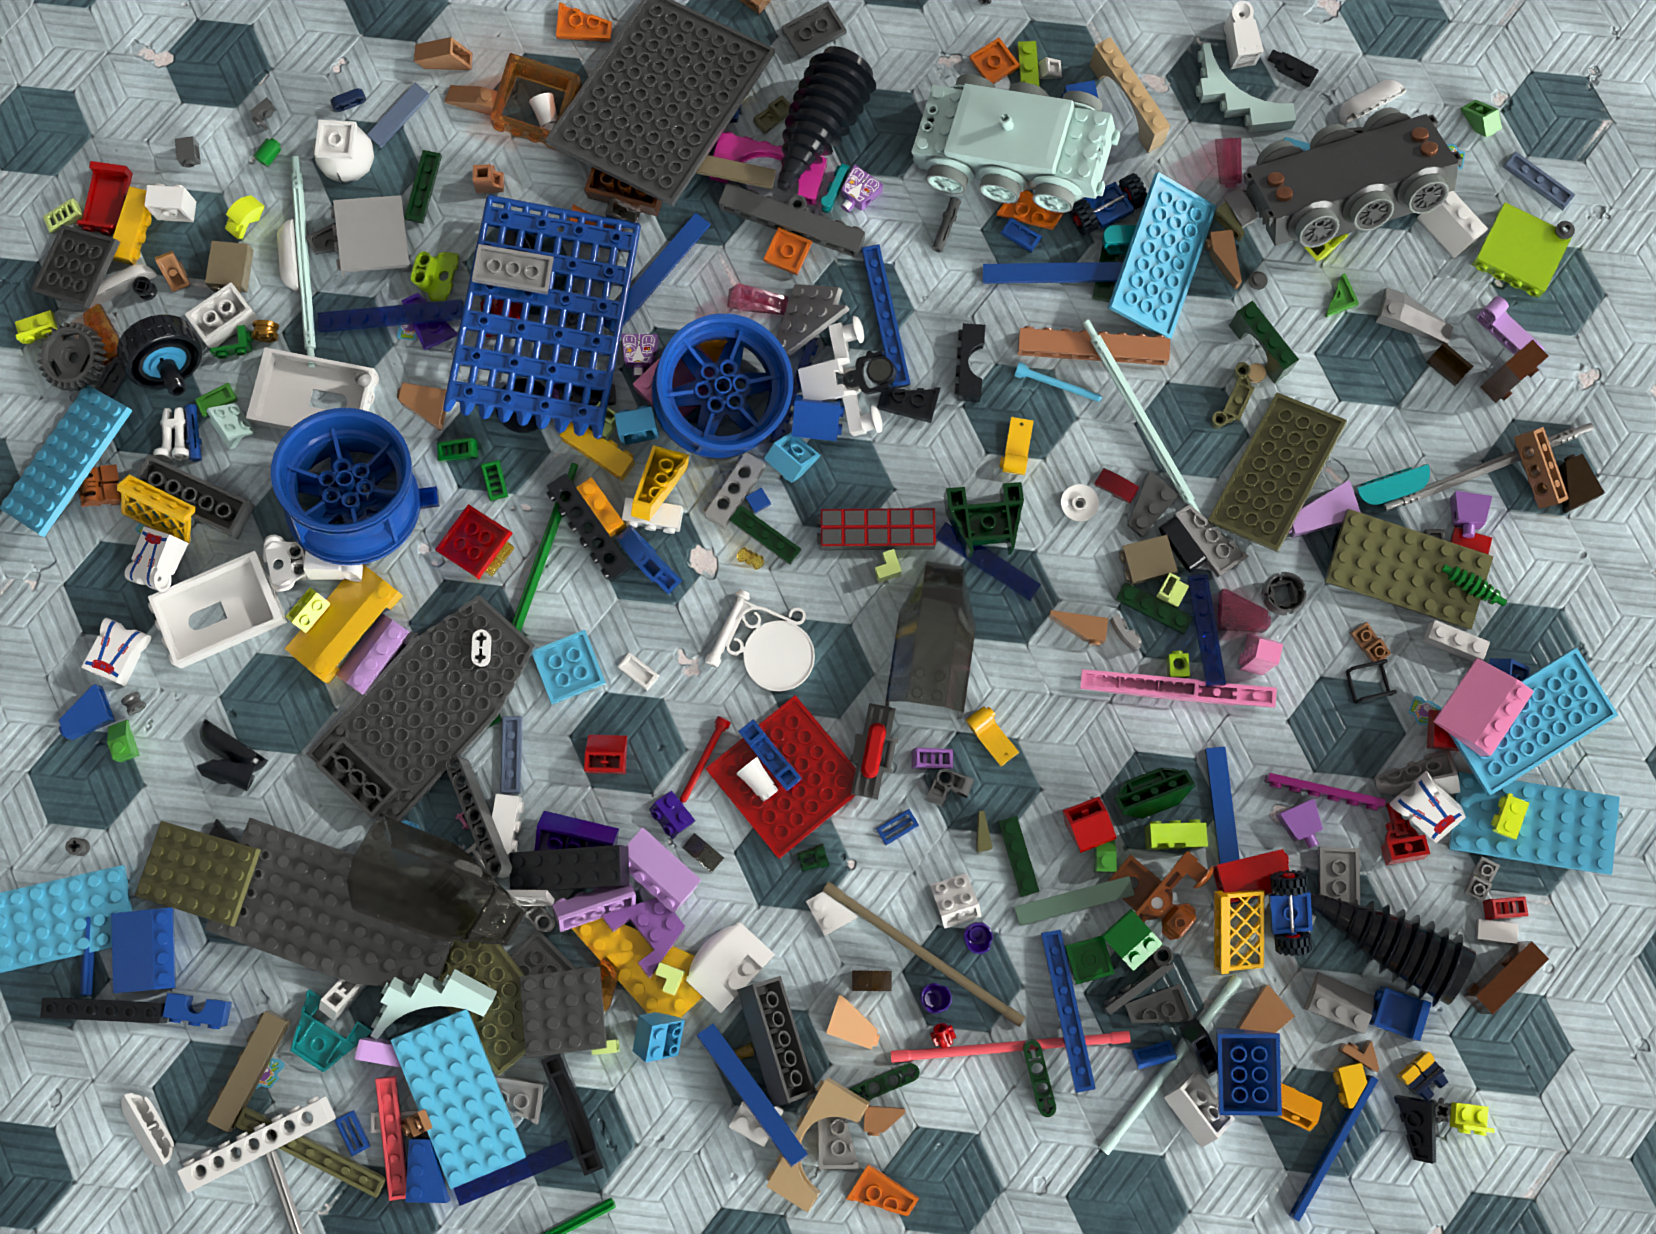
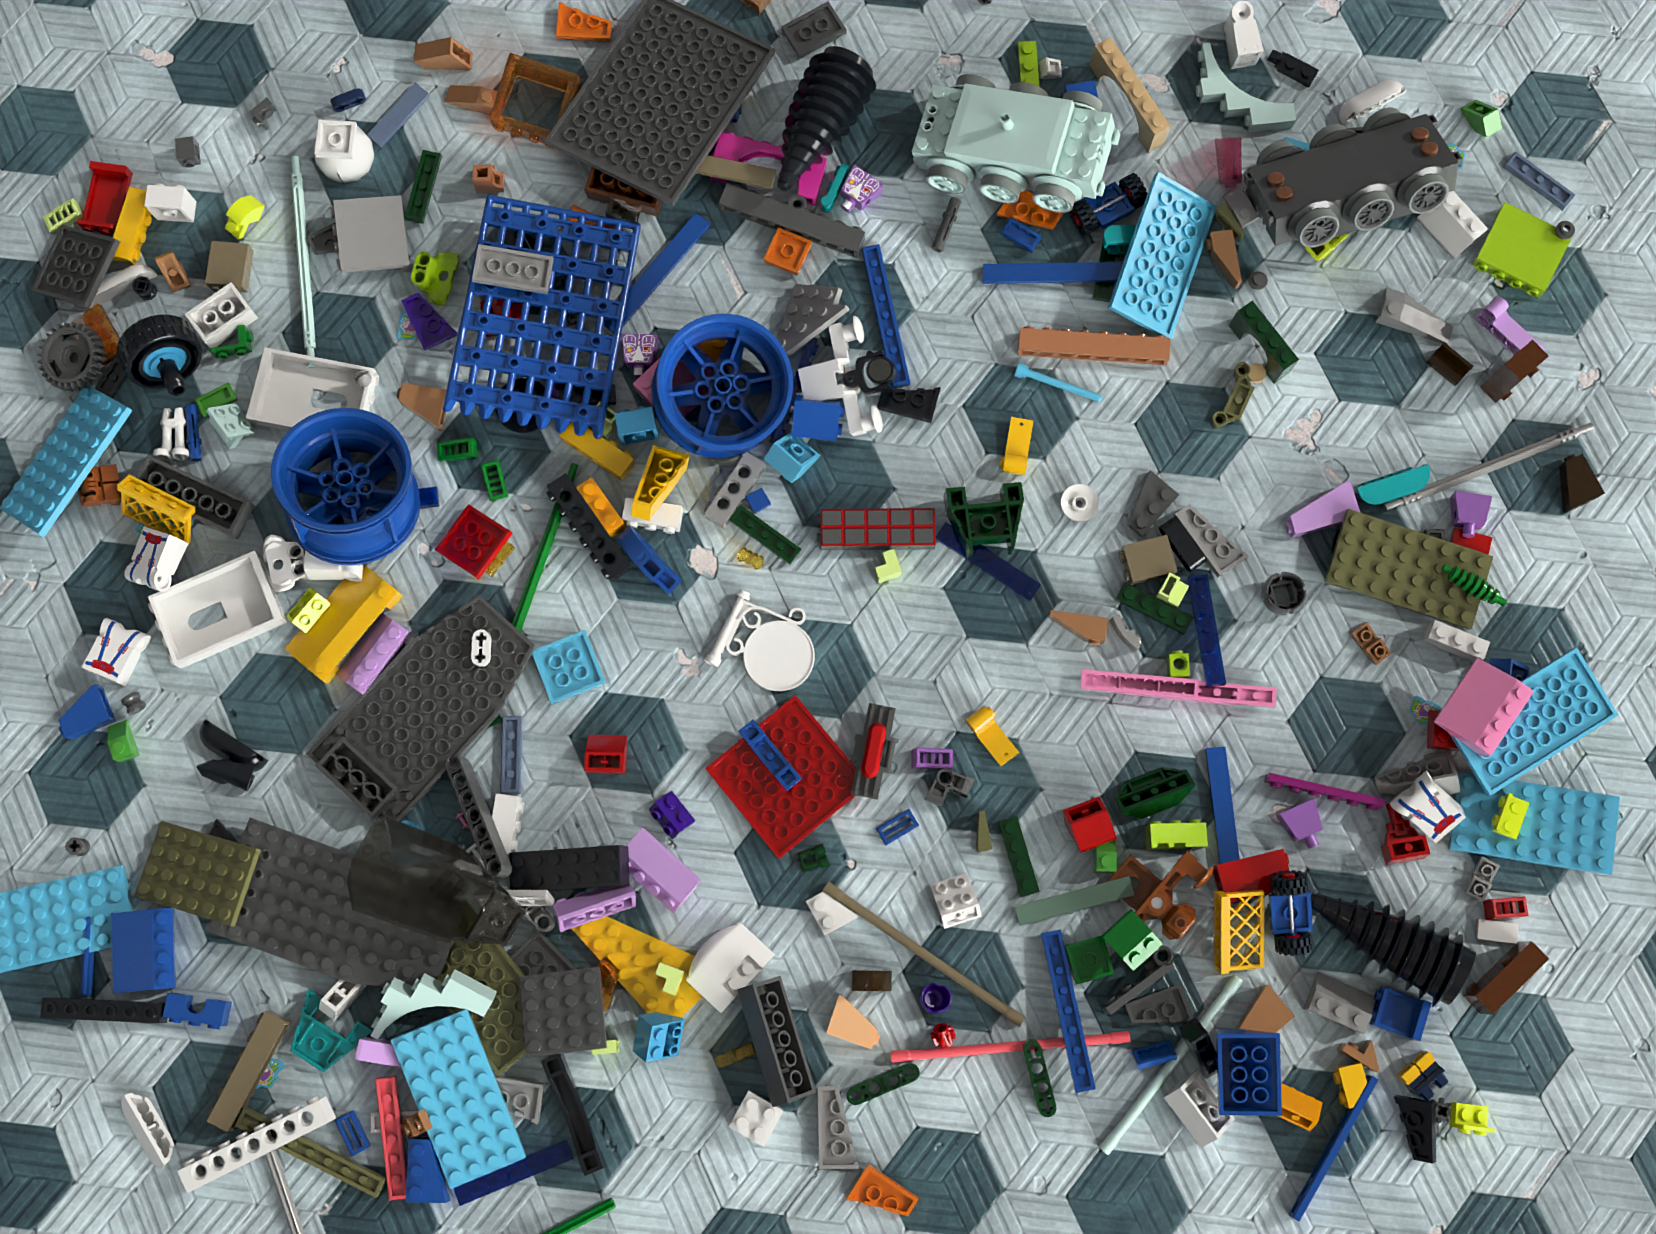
(35, 327): neon yellow bracket -> none
(265, 331): pearl gold wheel -> none
(267, 152): green brick -> none
(288, 255): white brick -> none
(390, 315): clear blue plate -> none
(545, 110): white plant -> none
(566, 832): dark purple slope -> none
(638, 671): white tile -> none
(655, 924): medium lavender wing -> none
(703, 852): clear smoke slope -> none
(720, 726): red piece -> none
(752, 1095): blue tile -> none
(756, 300): clear pink slope -> none
(757, 779): white plant -> none
(773, 115): olive slope -> none
(831, 1101): tan arch -> none
(880, 1118): medium nougat slope -> none
(934, 641): clear smoke windscreen -> none
(972, 339): black arch -> none
(978, 937): dark purple hair -> none
(994, 61): orange plate -> none
(1117, 485): dark red slope -> none
(1140, 416): light aqua axle -> none
(1241, 614): clear pink slope -> none
(1259, 654): bright pink wedge -> none
(1277, 471): olive plate -> none
(1339, 873): light grey plate -> none
(1343, 297): bright green tile -> none
(1381, 663): black piece -> none
(1543, 458): medium nougat brick -> none

